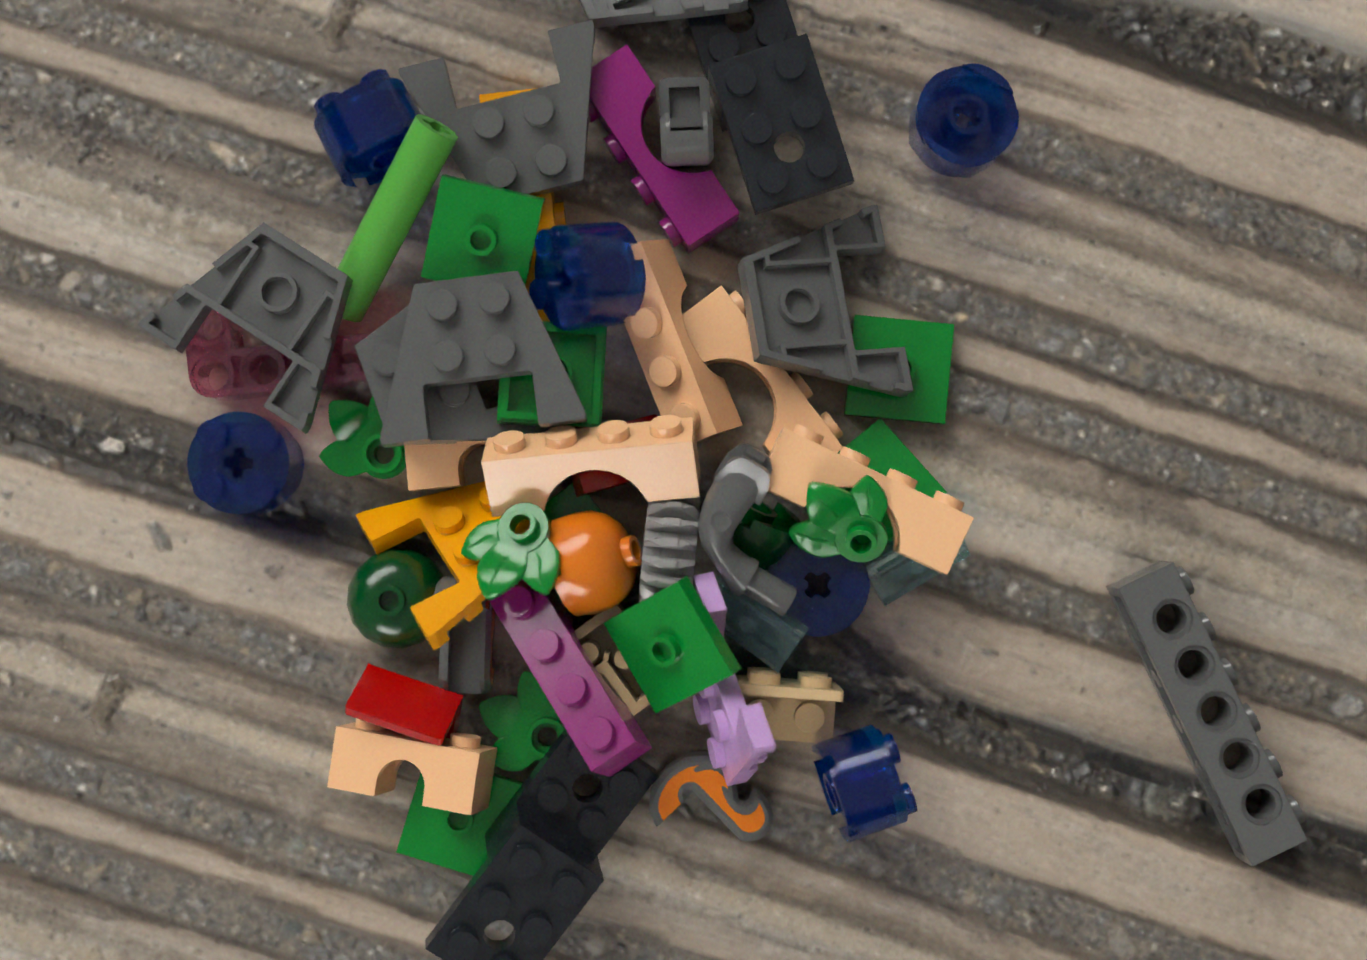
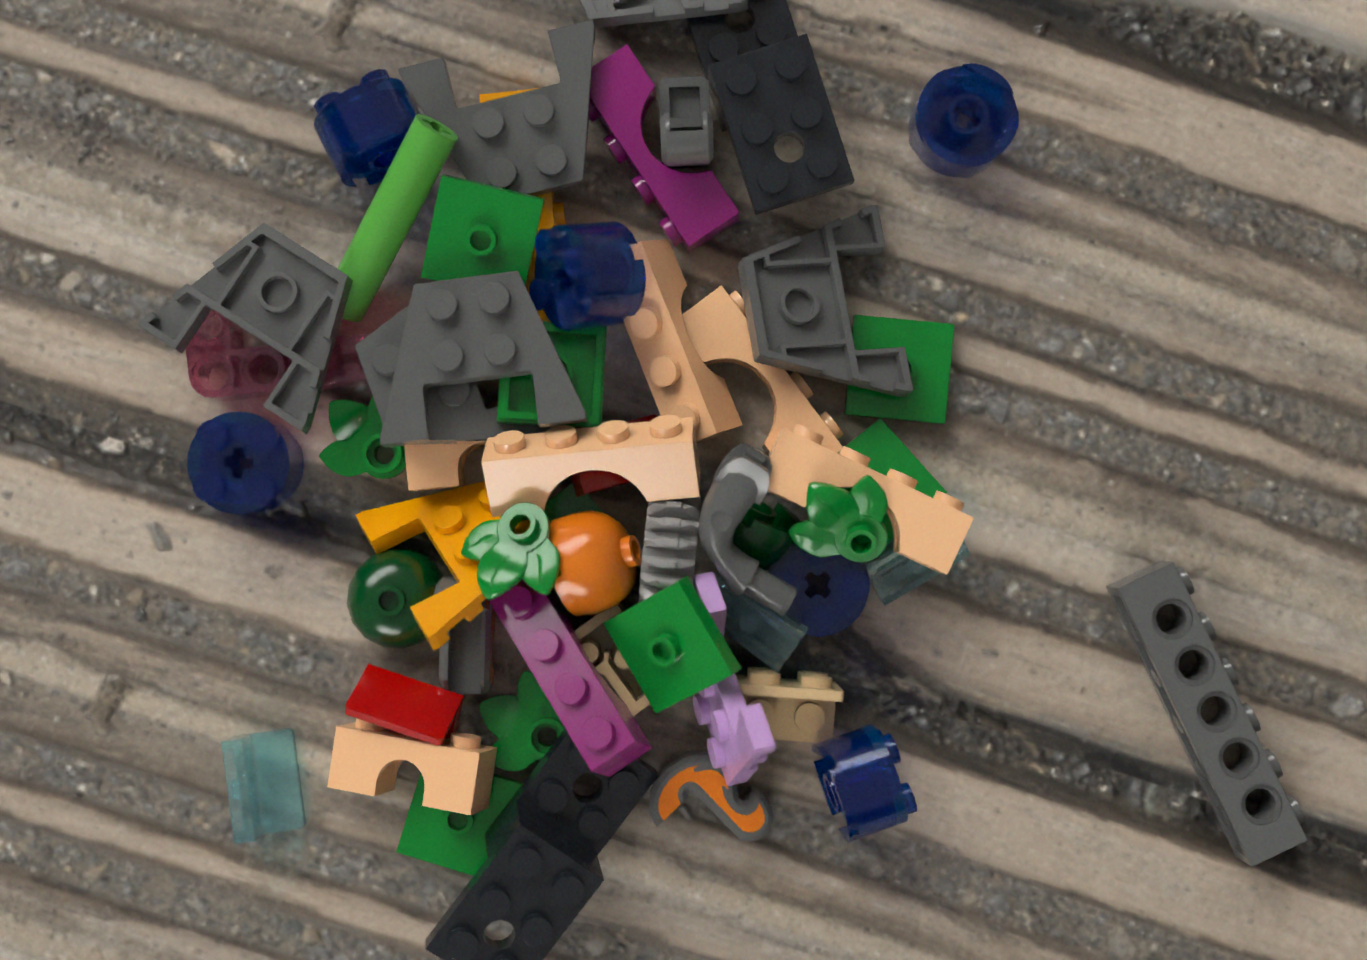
(263, 783): none -> clear light blue panel

